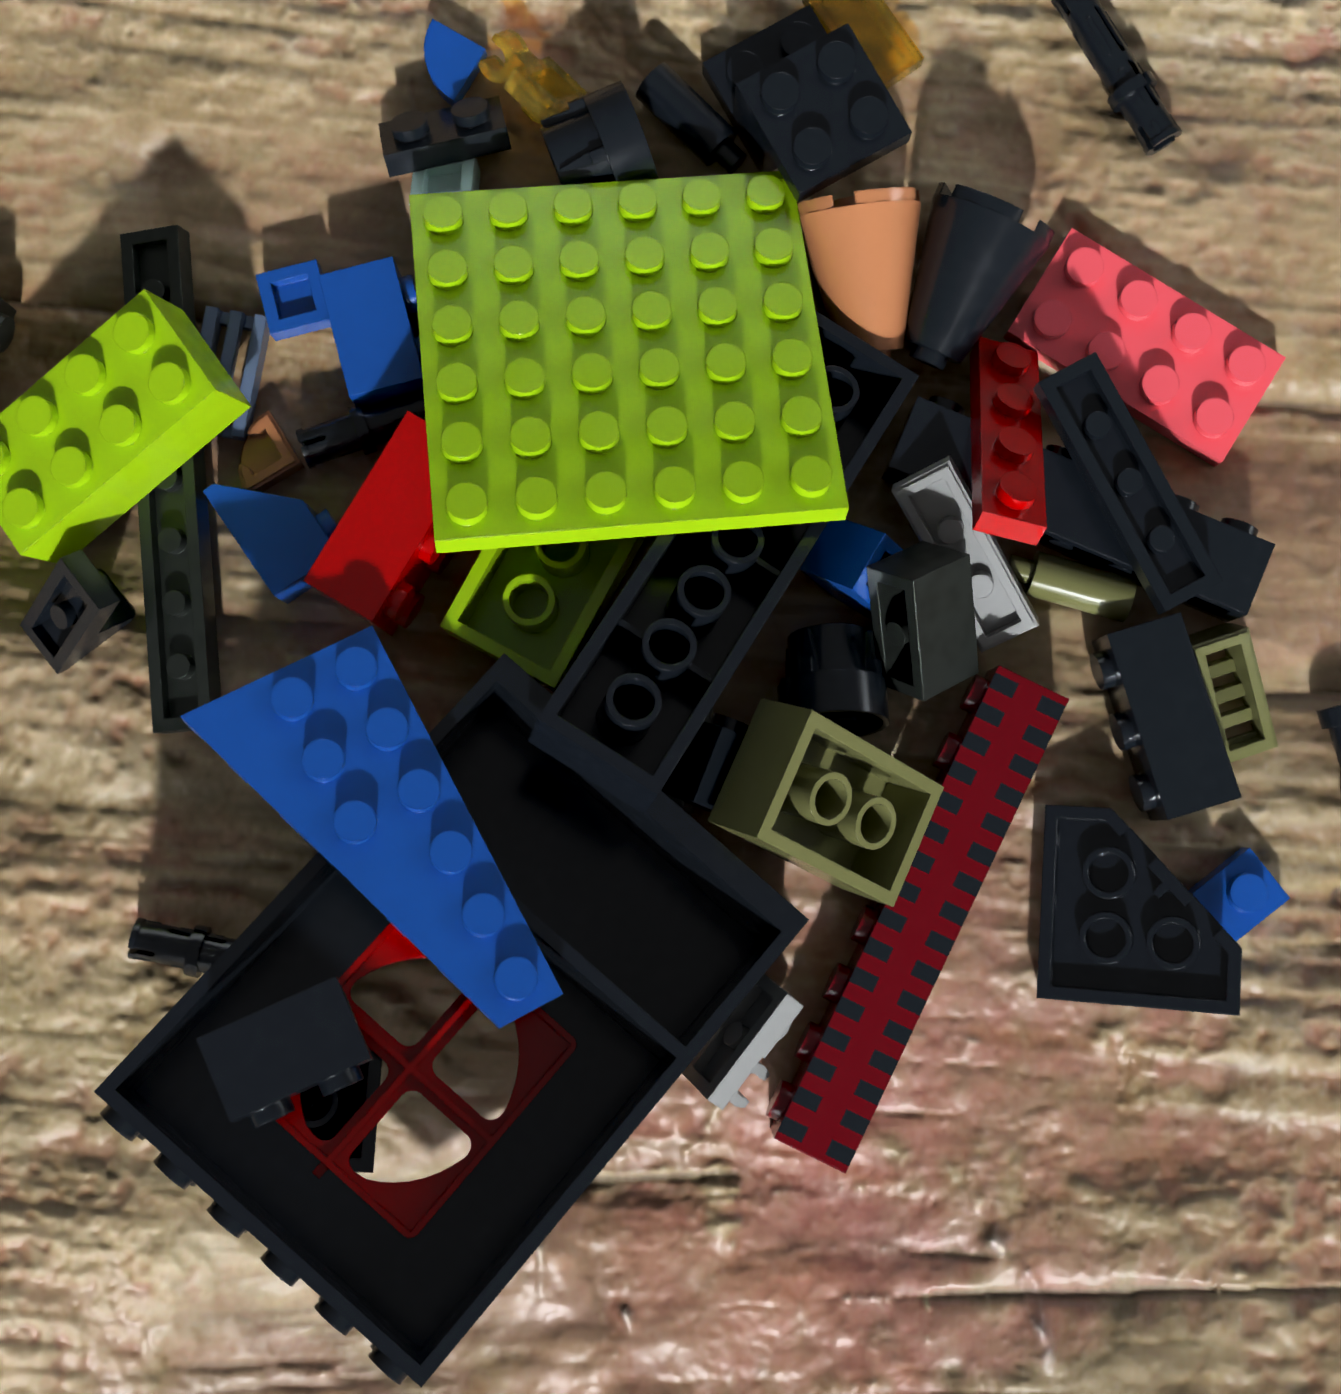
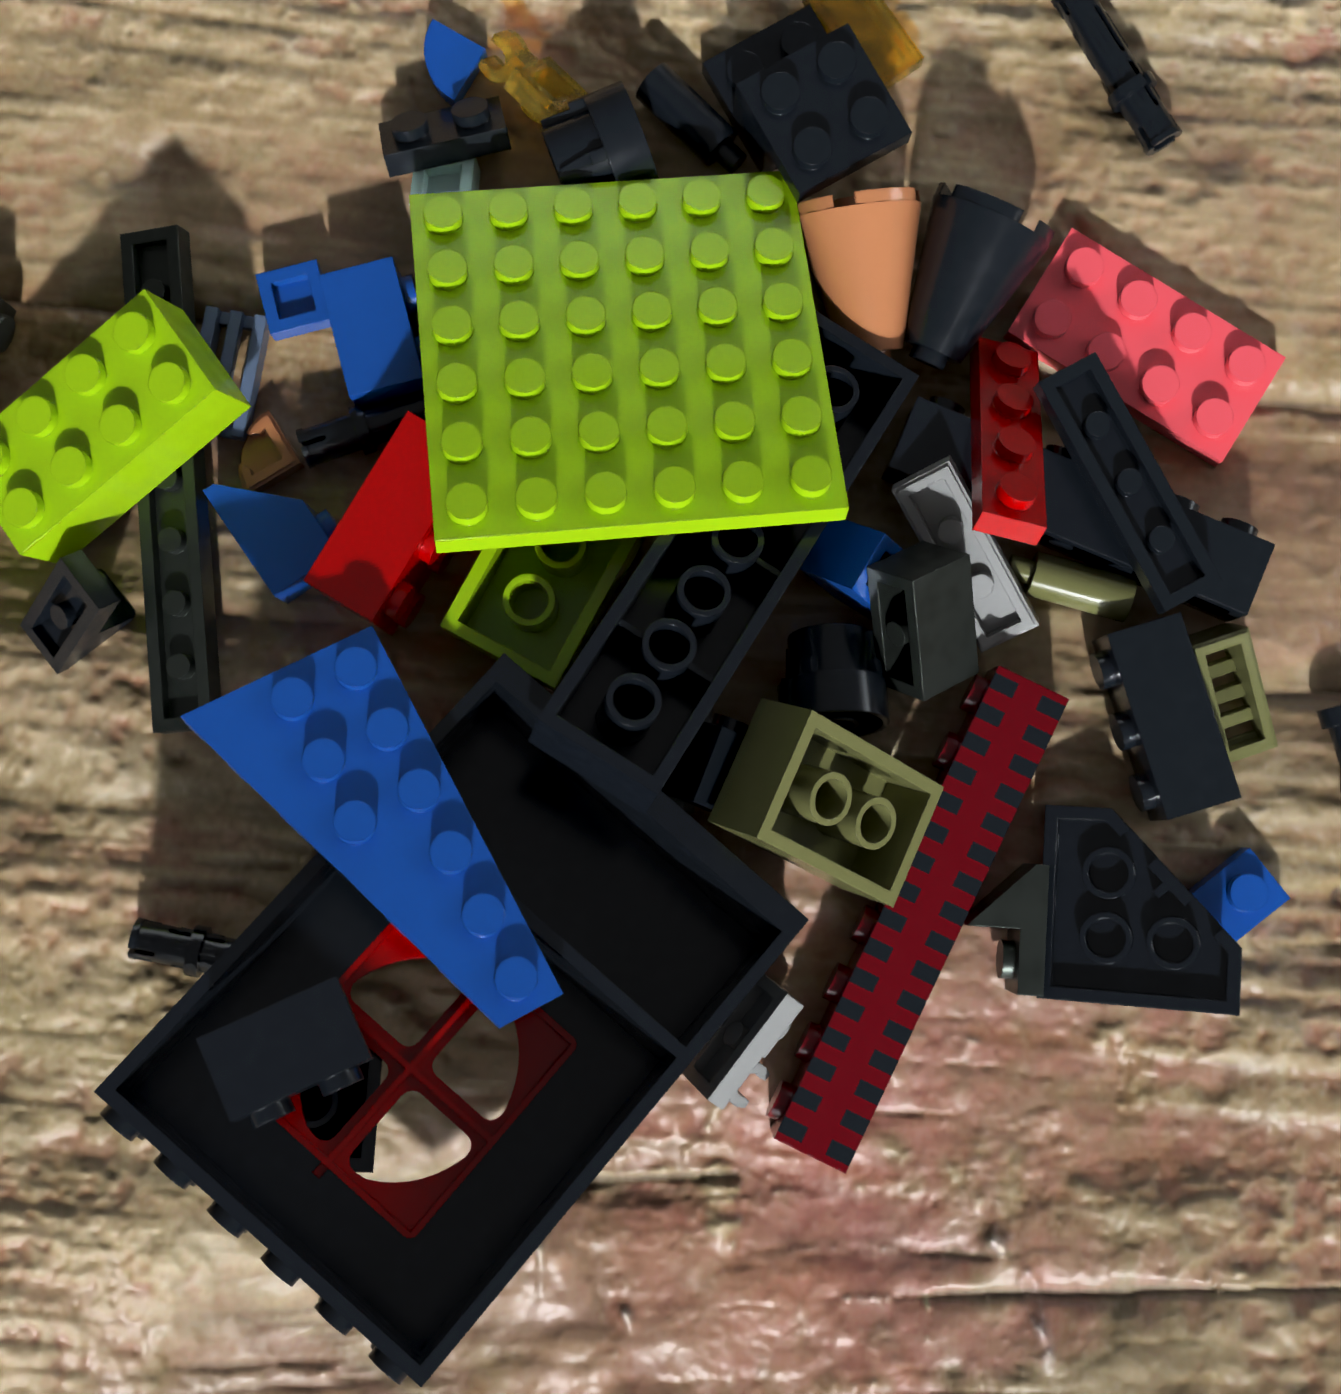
(1021, 907): none -> pearl dark grey slope

